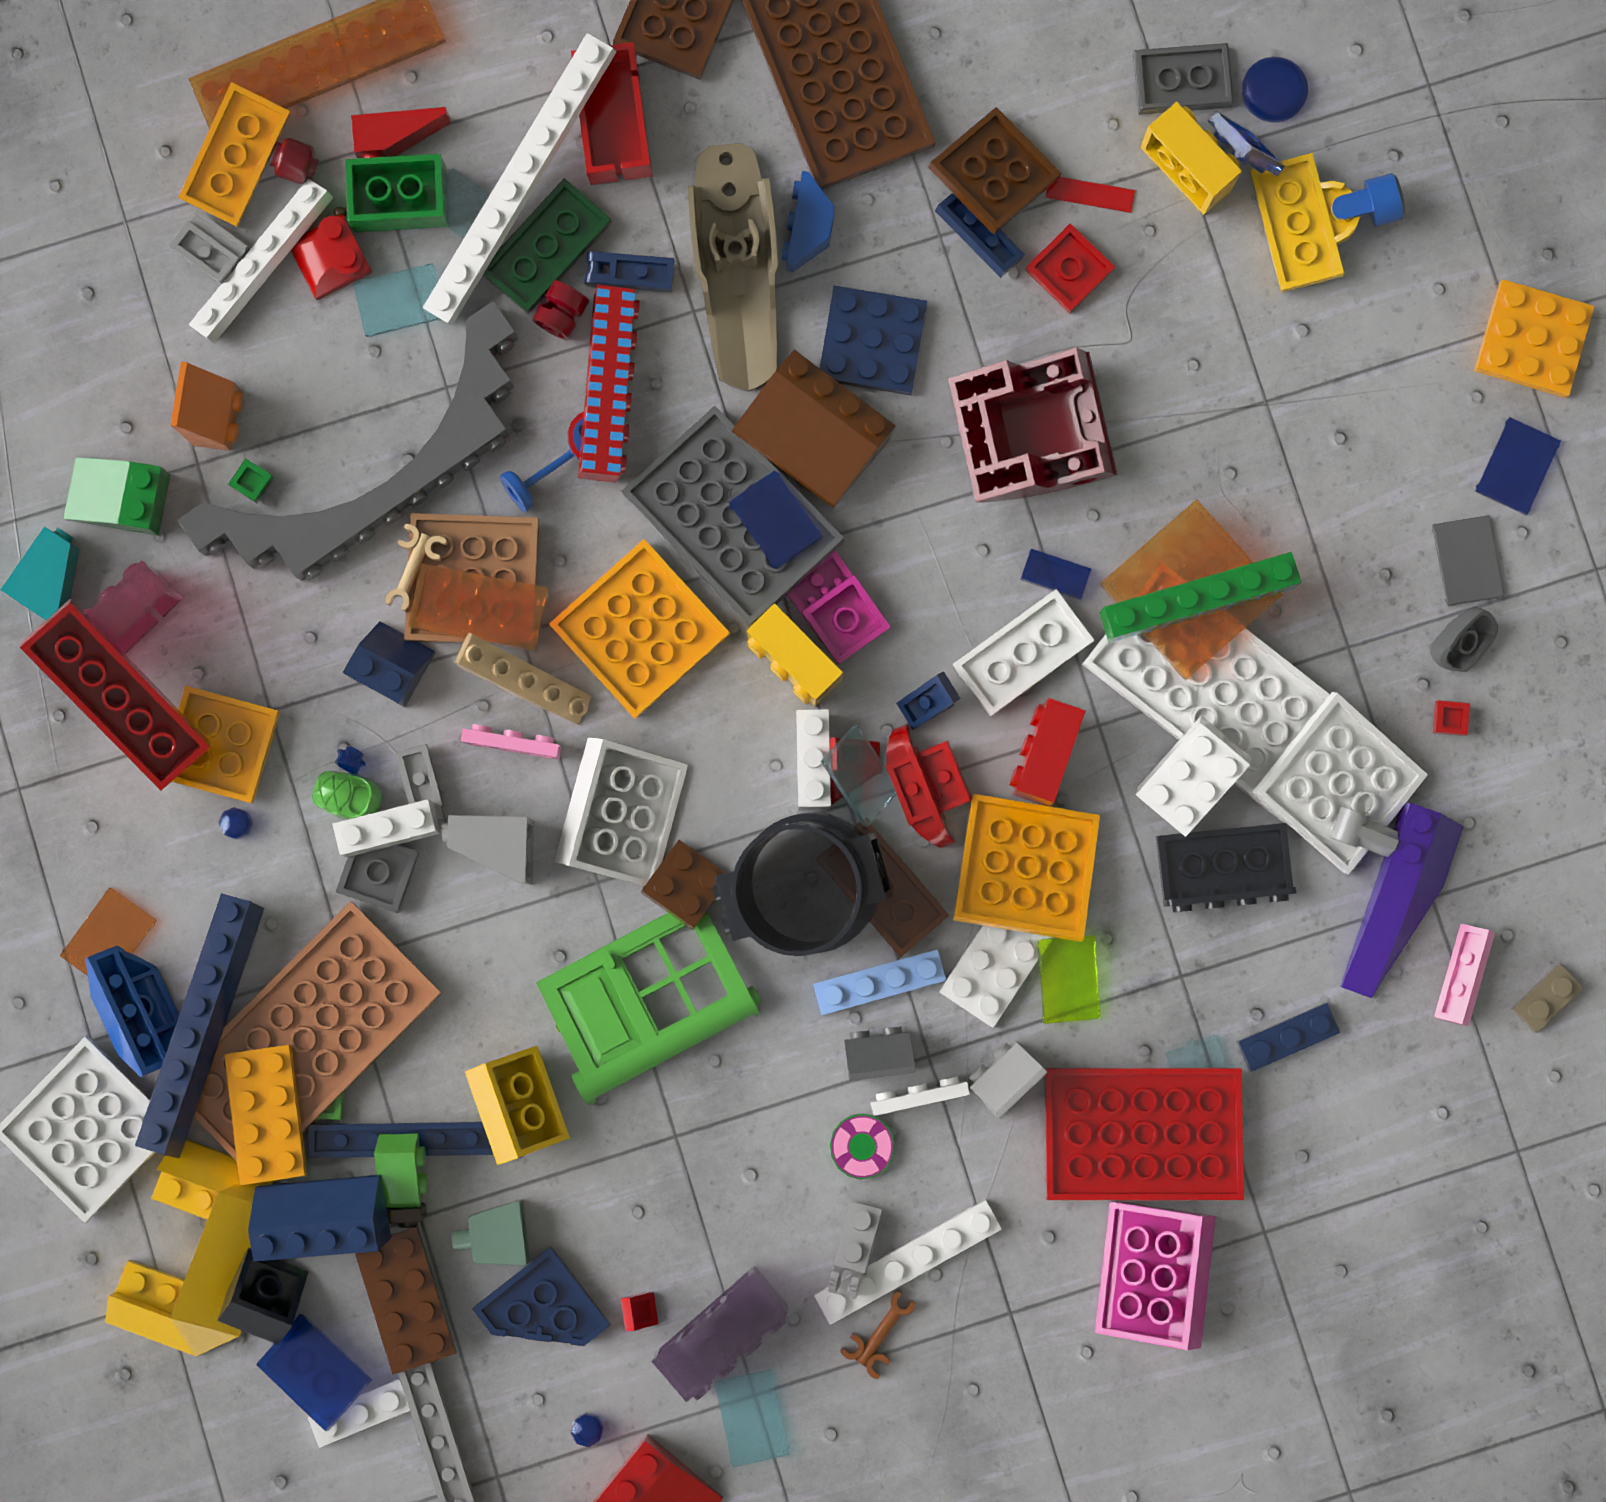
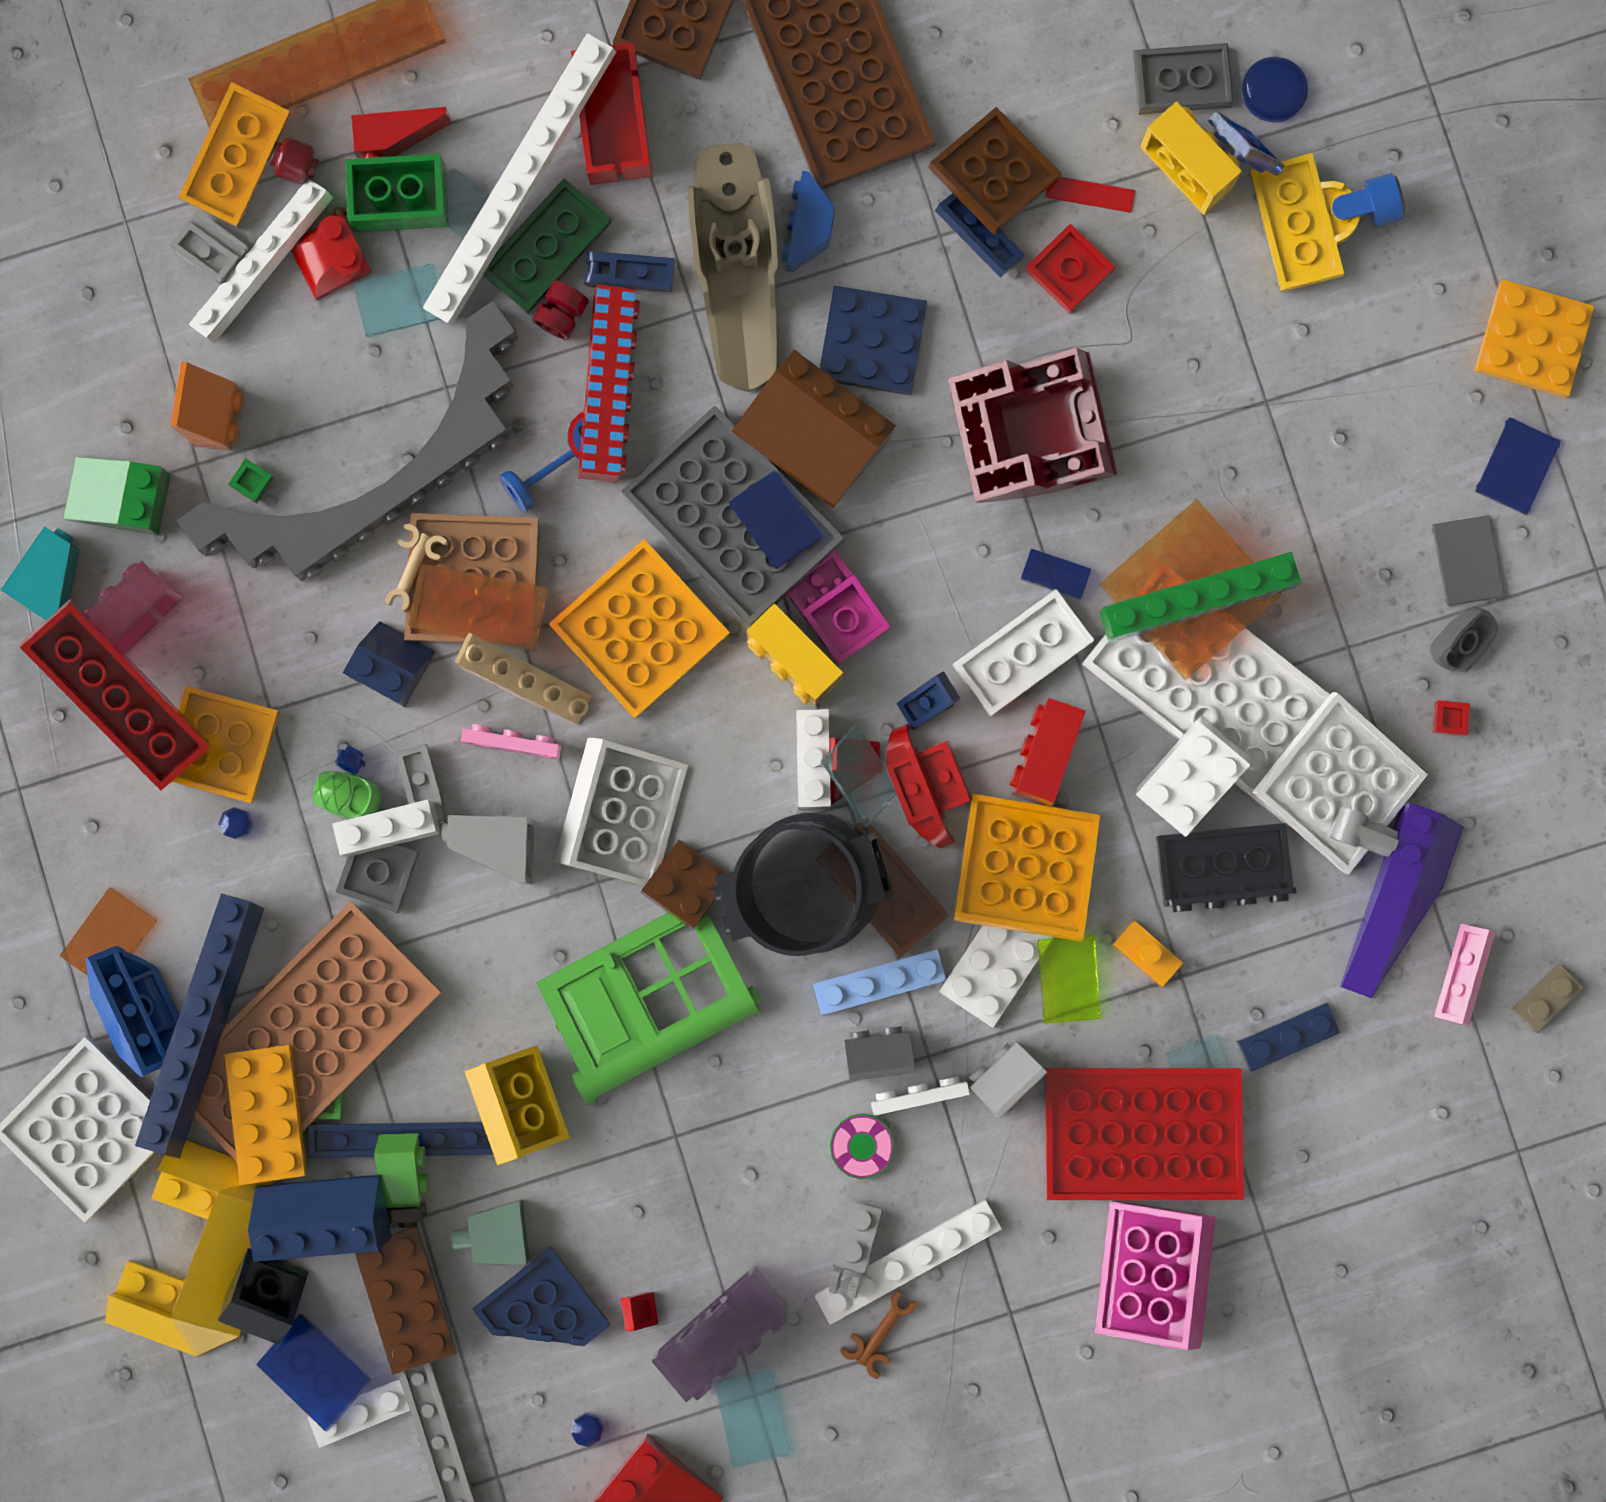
(1147, 953): none -> light orange tile

